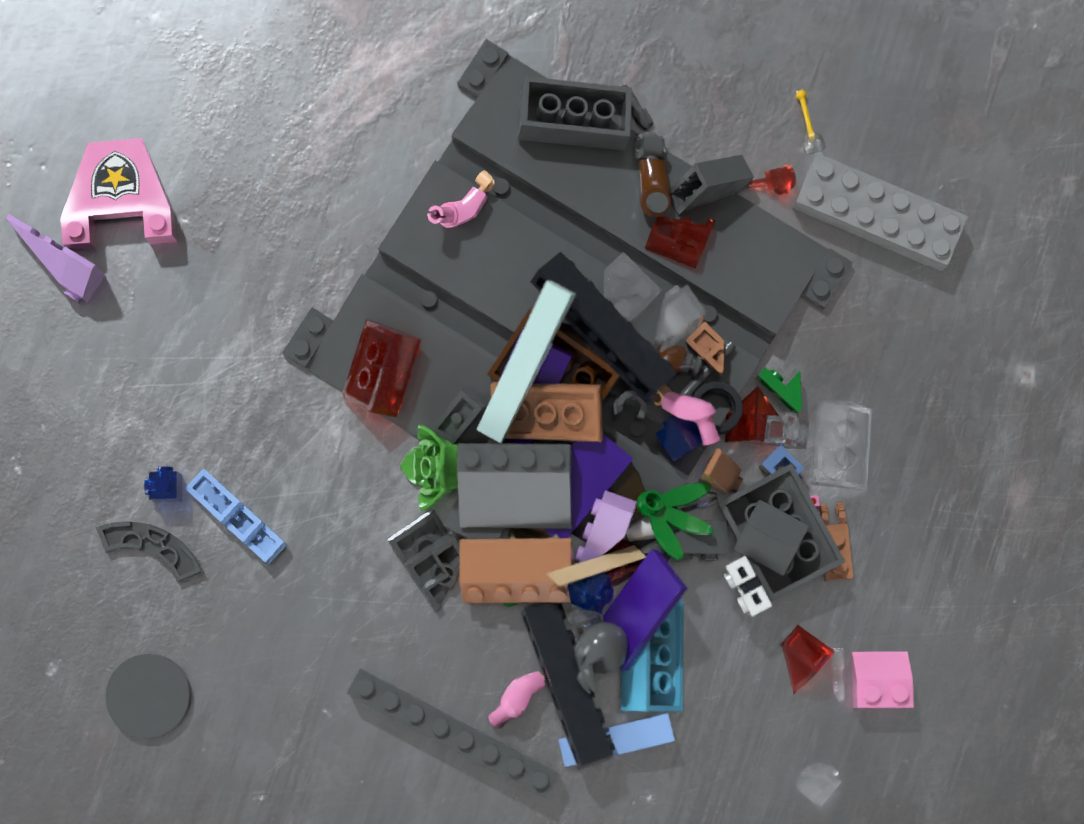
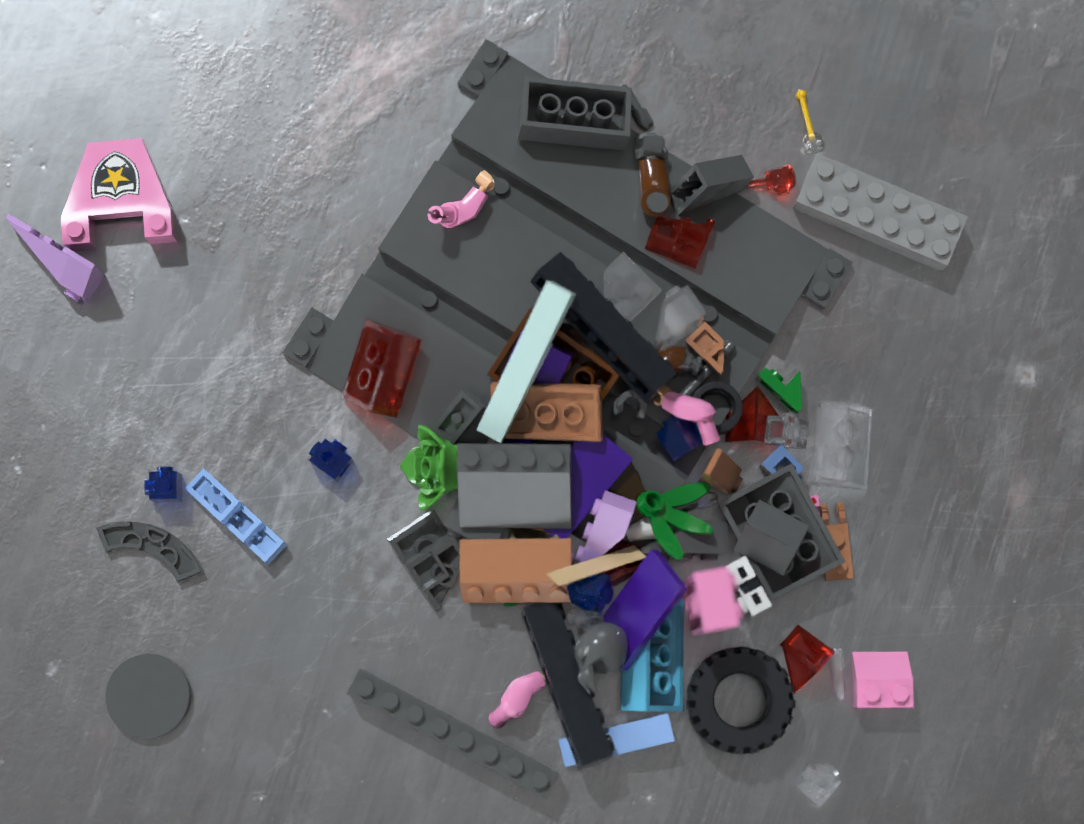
(330, 458): none -> clear blue brick
(711, 602): none -> bright pink brick
(778, 700): none -> black tyre

